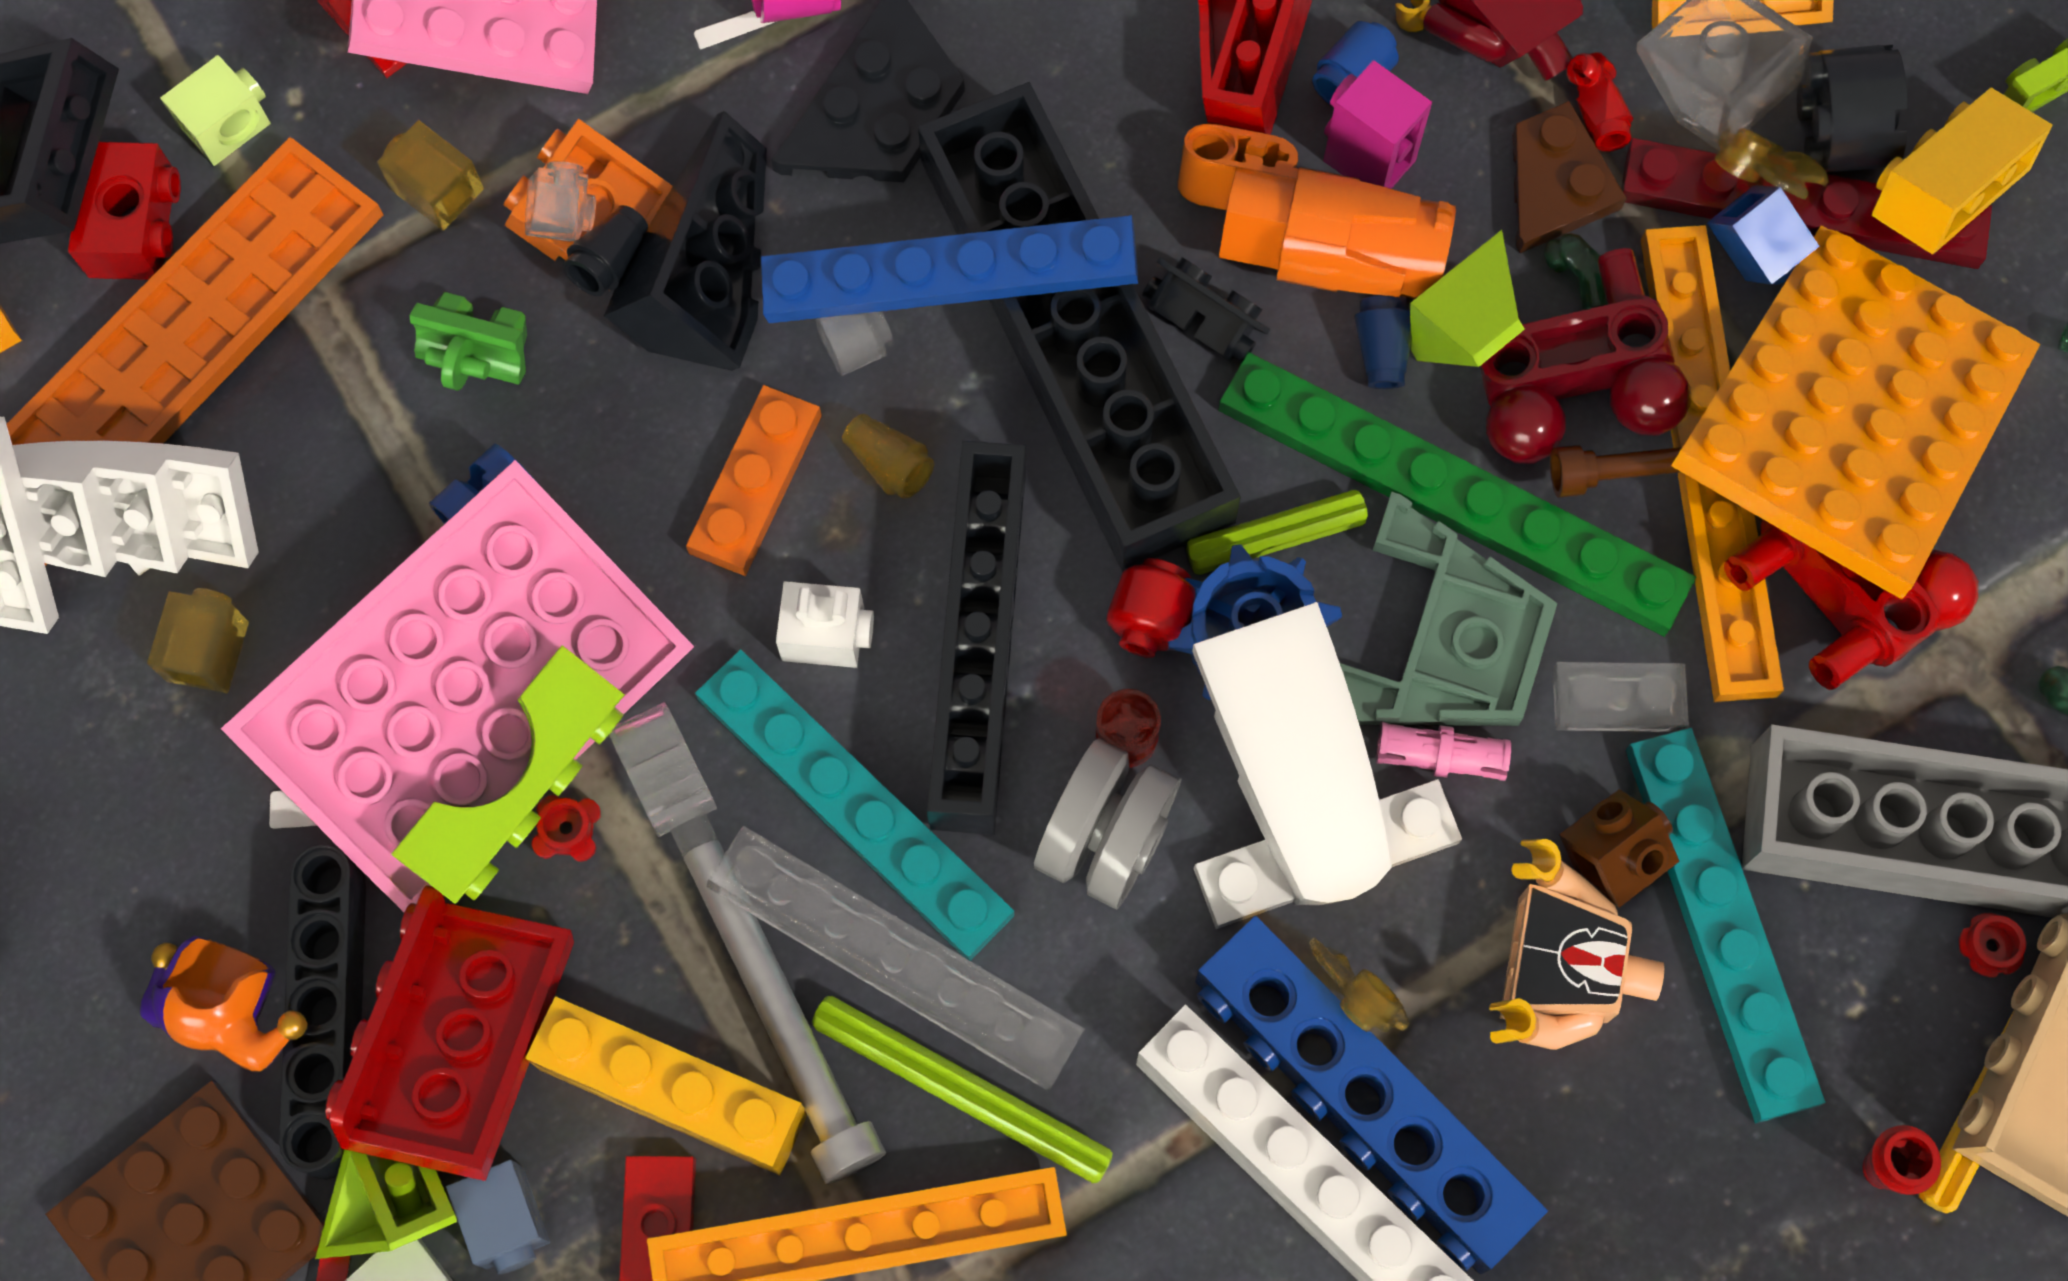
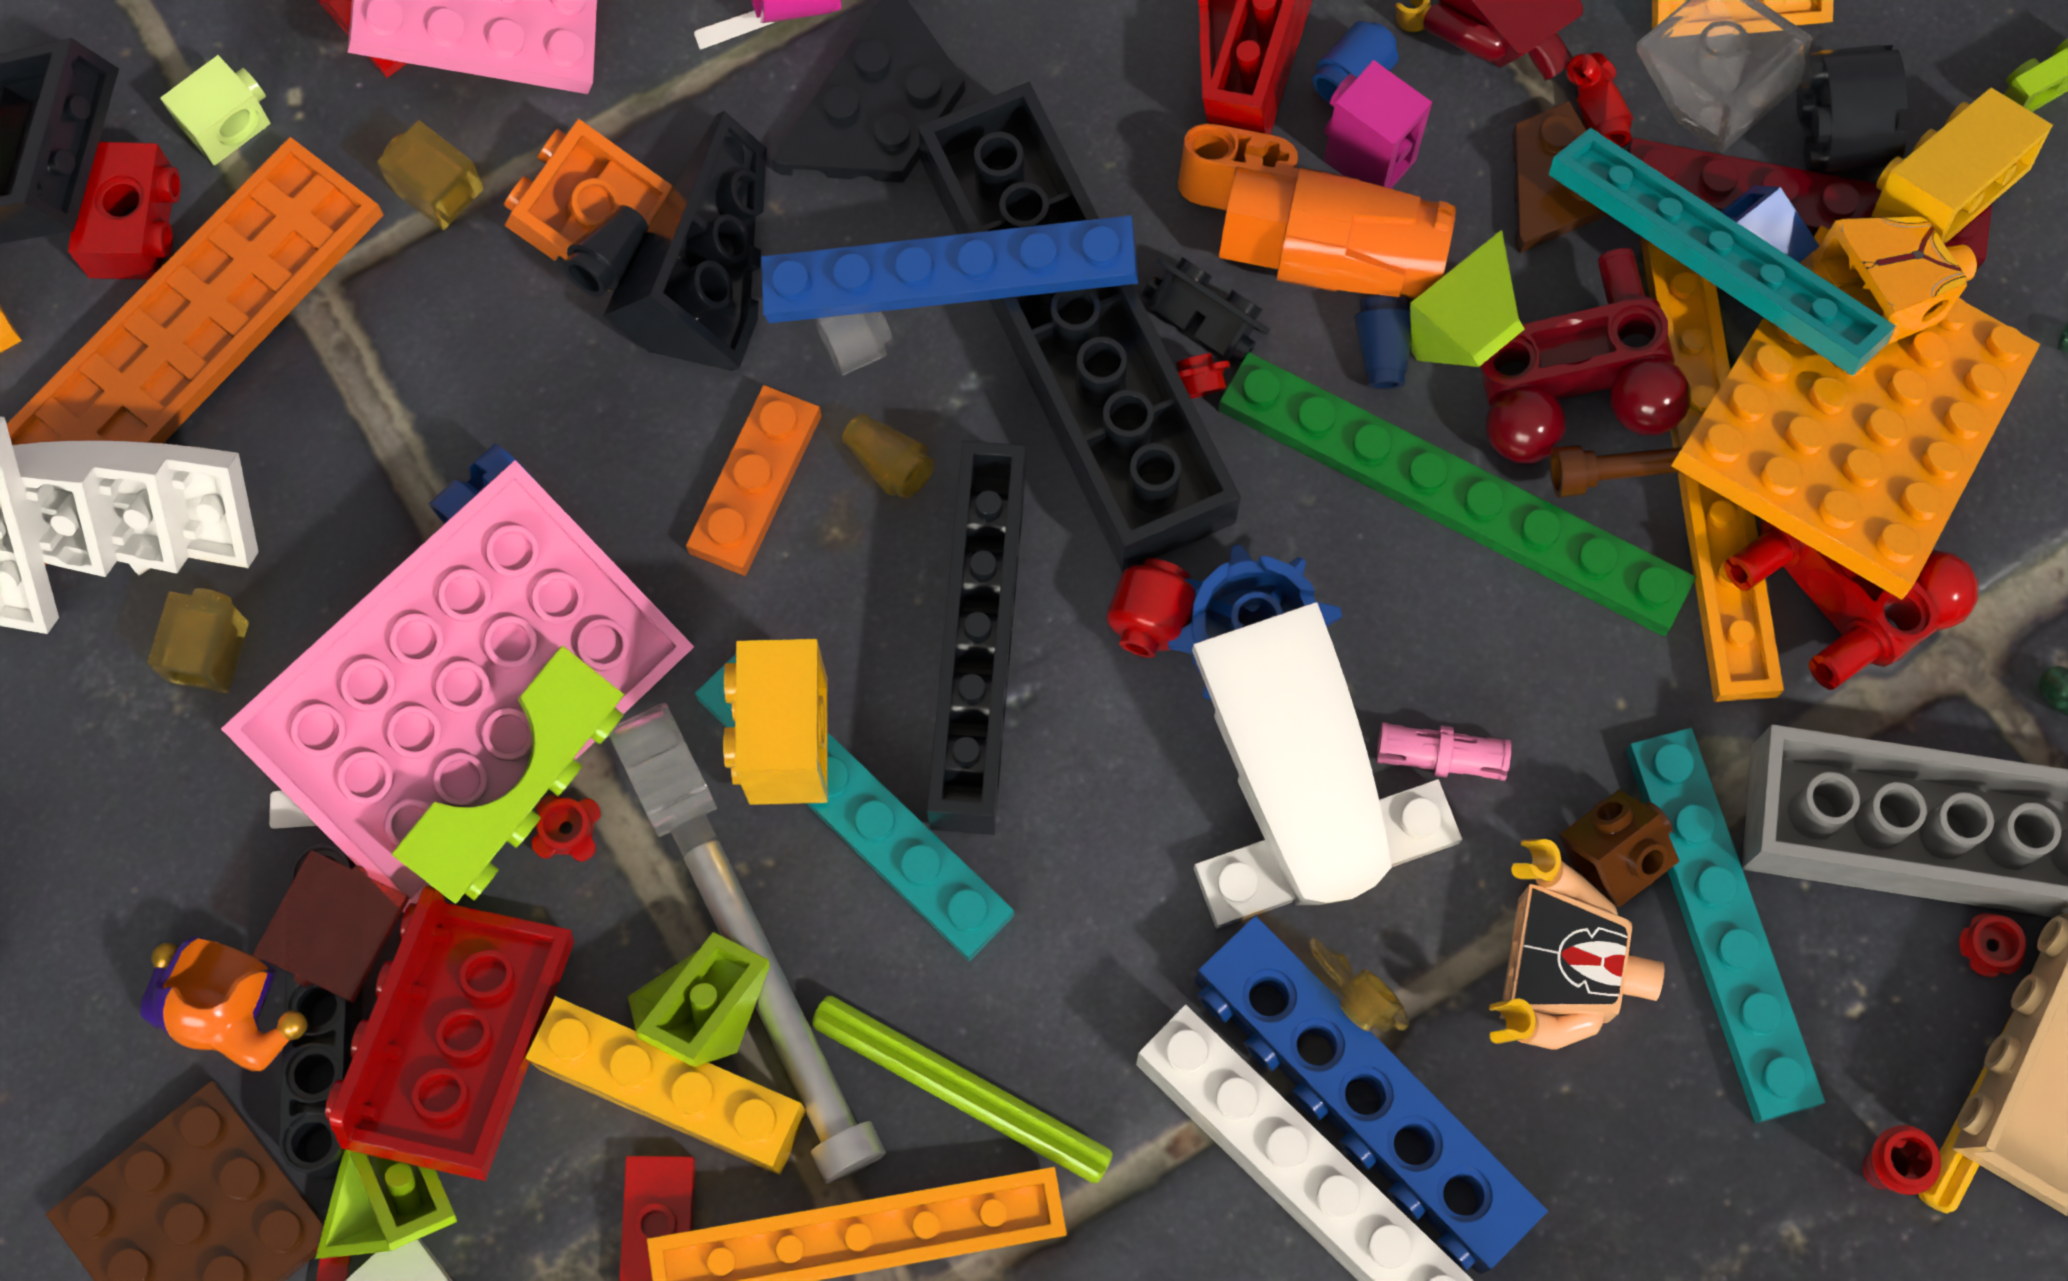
(331, 926): none -> clear red piece
(468, 345): bright green hips -> none
(499, 1218): sand blue brick -> none
(559, 202): clear plate -> none
(701, 1002): none -> lime slope
(779, 721): none -> yellow brick
(823, 624): white brick -> none
(895, 958): clear plate -> none
(1100, 820): light grey wheel -> none
(1128, 714): clear red wheel -> none
(1202, 375): none -> red plate
(1278, 530): lime axle -> none
(1473, 641): sand green wing -> none
(1582, 259): clear green arm -> none
(1620, 696): clear plate -> none
(1722, 251): none -> teal plate
(1753, 156): clear yellow plate -> none
(1896, 269): none -> light orange torso

